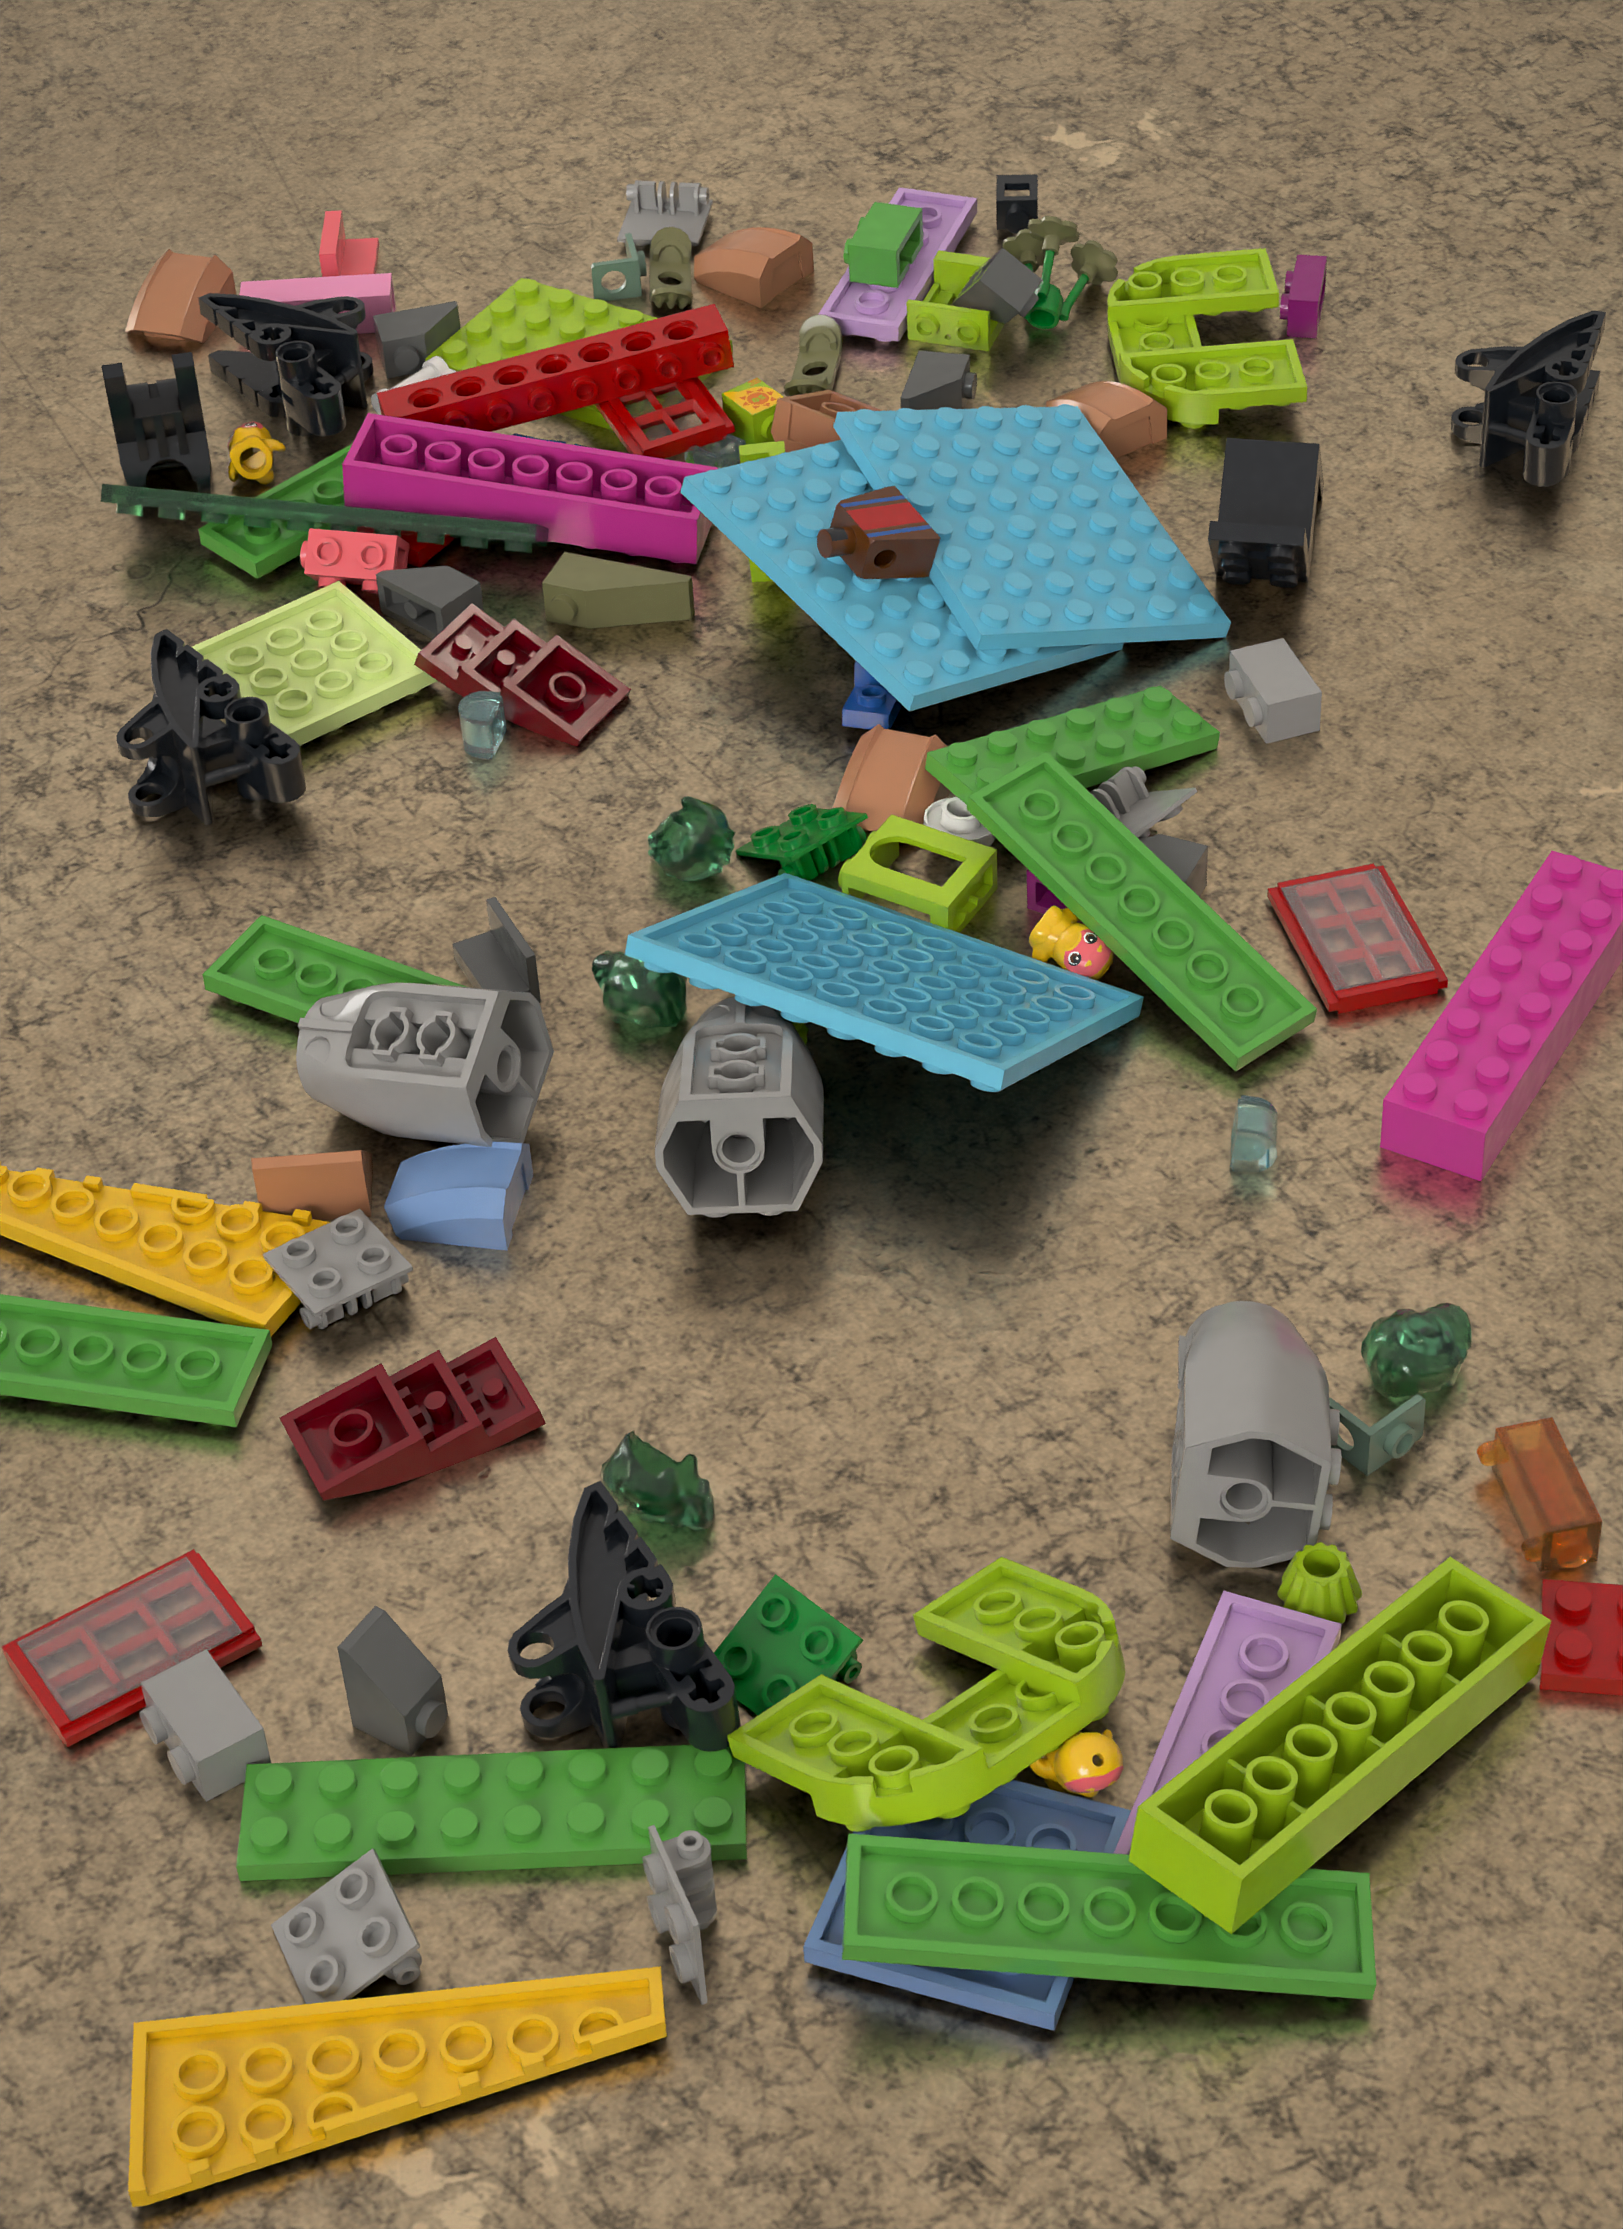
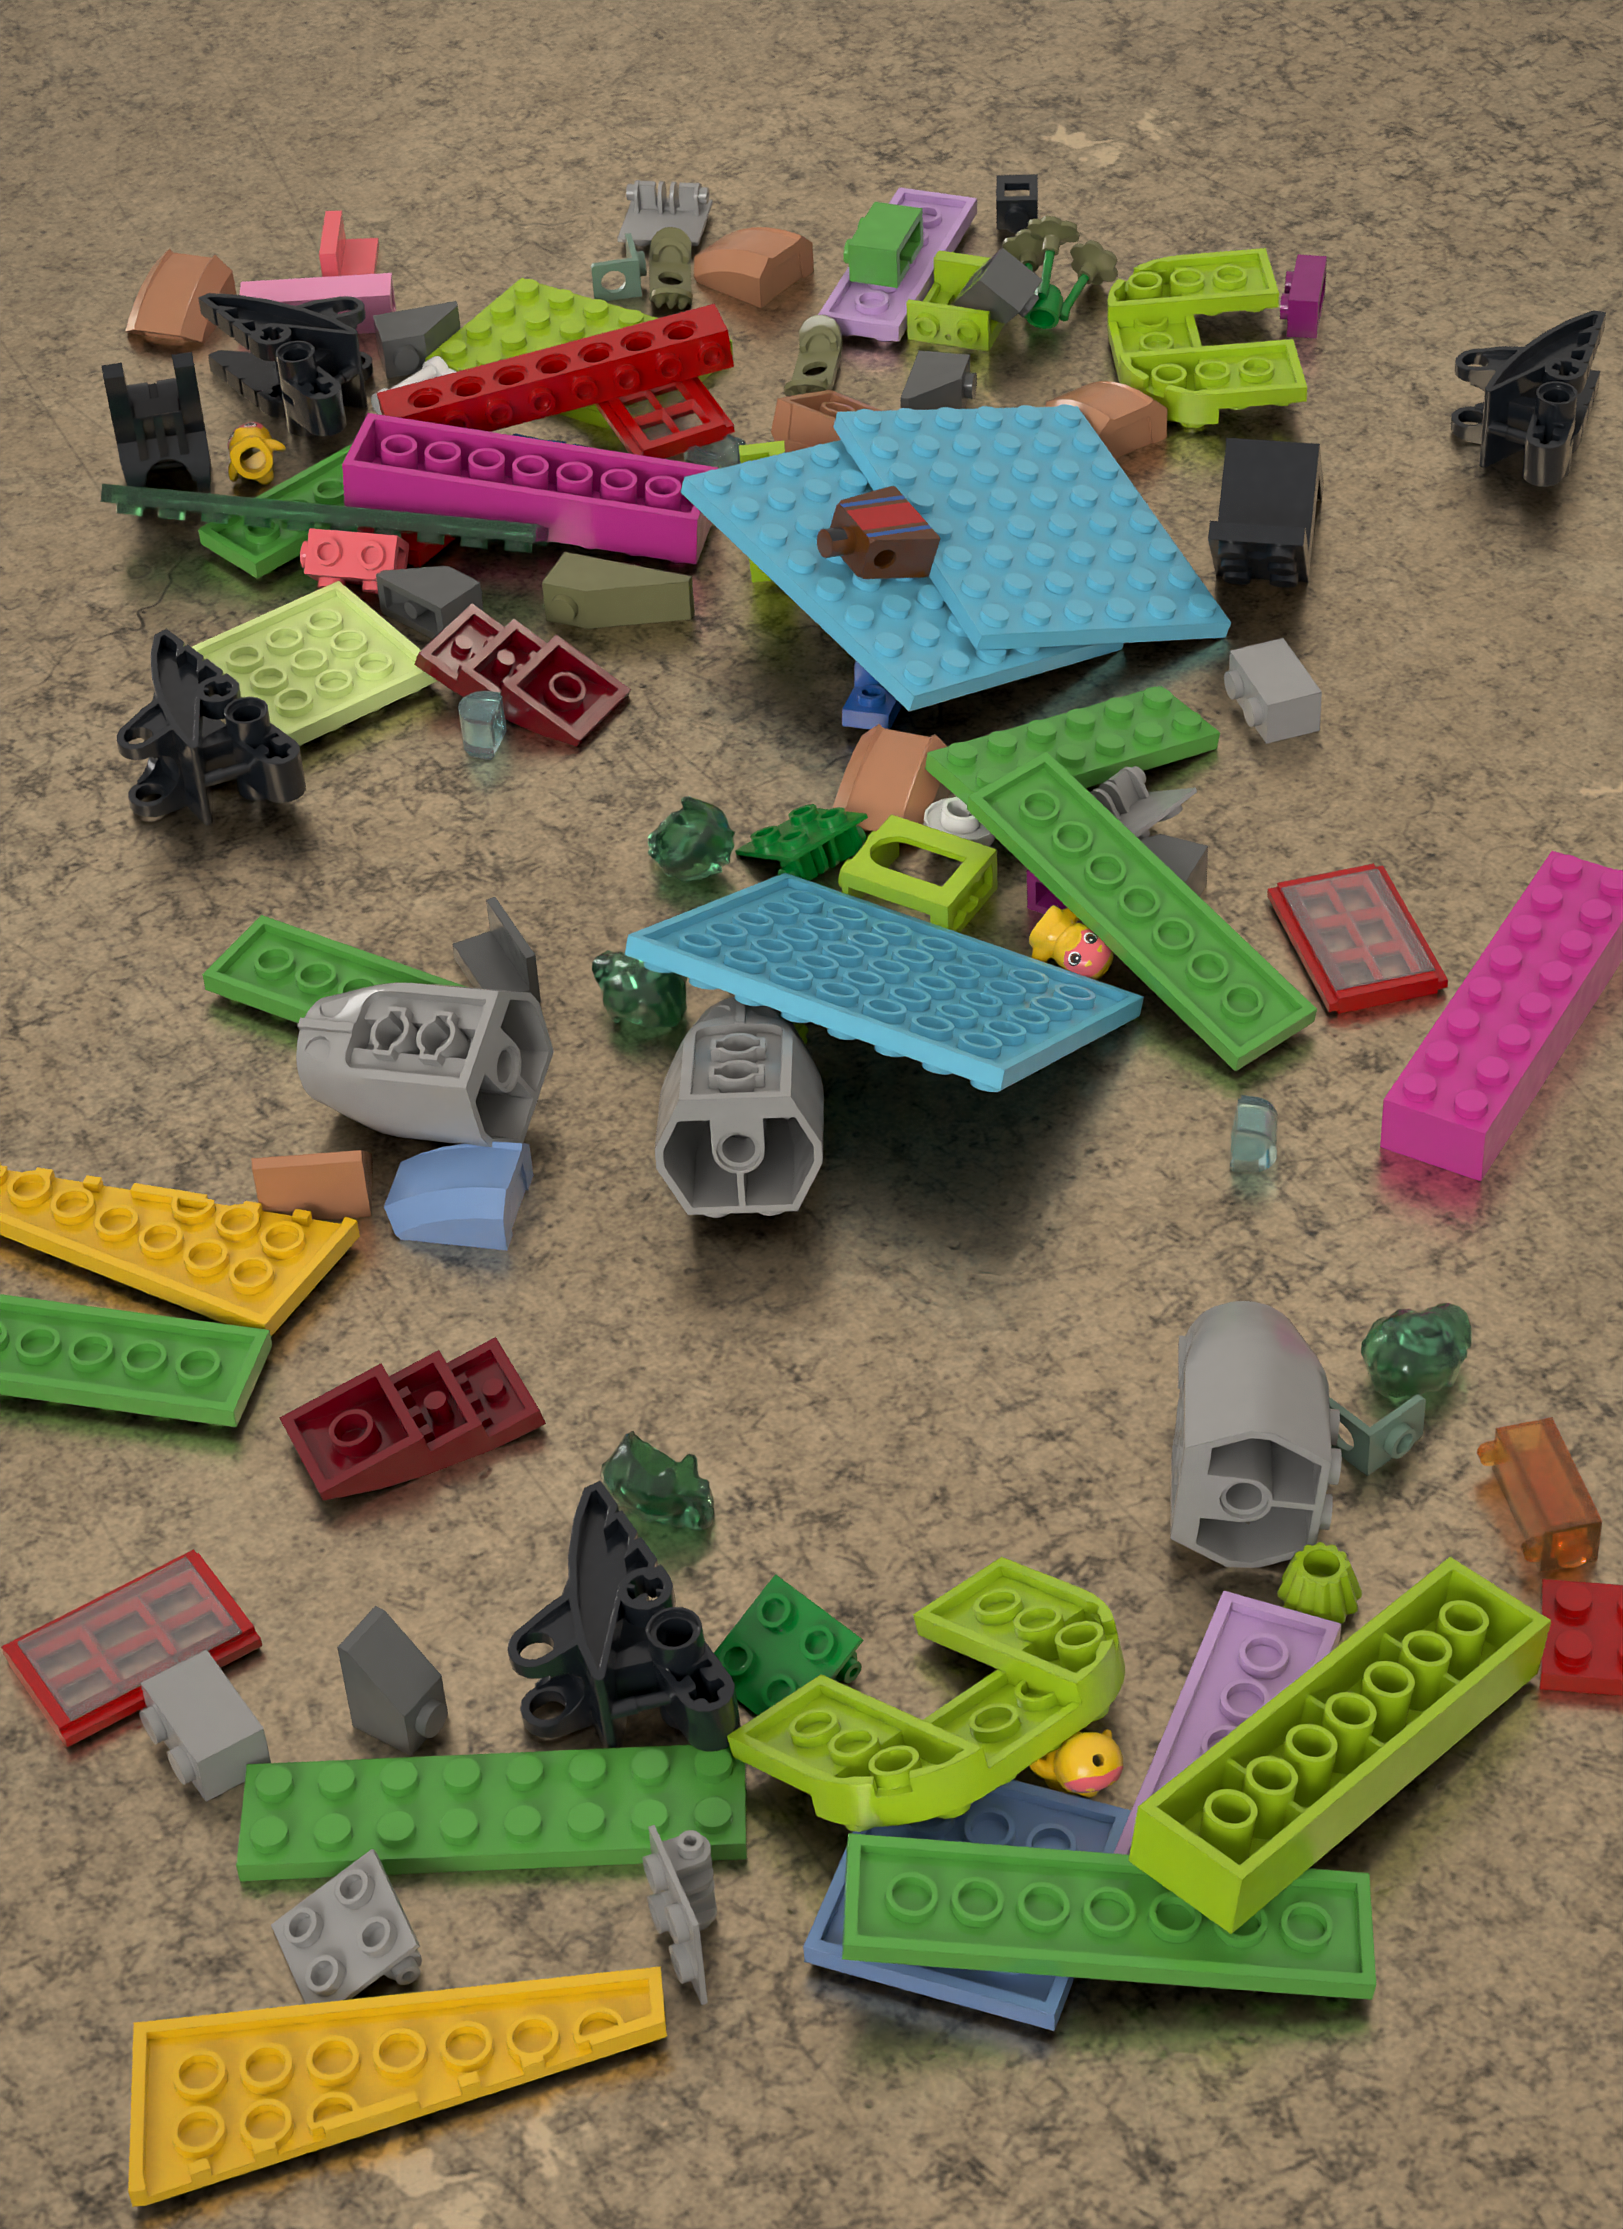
(339, 1265): light grey hinge -> none
(751, 410): lime brick -> none

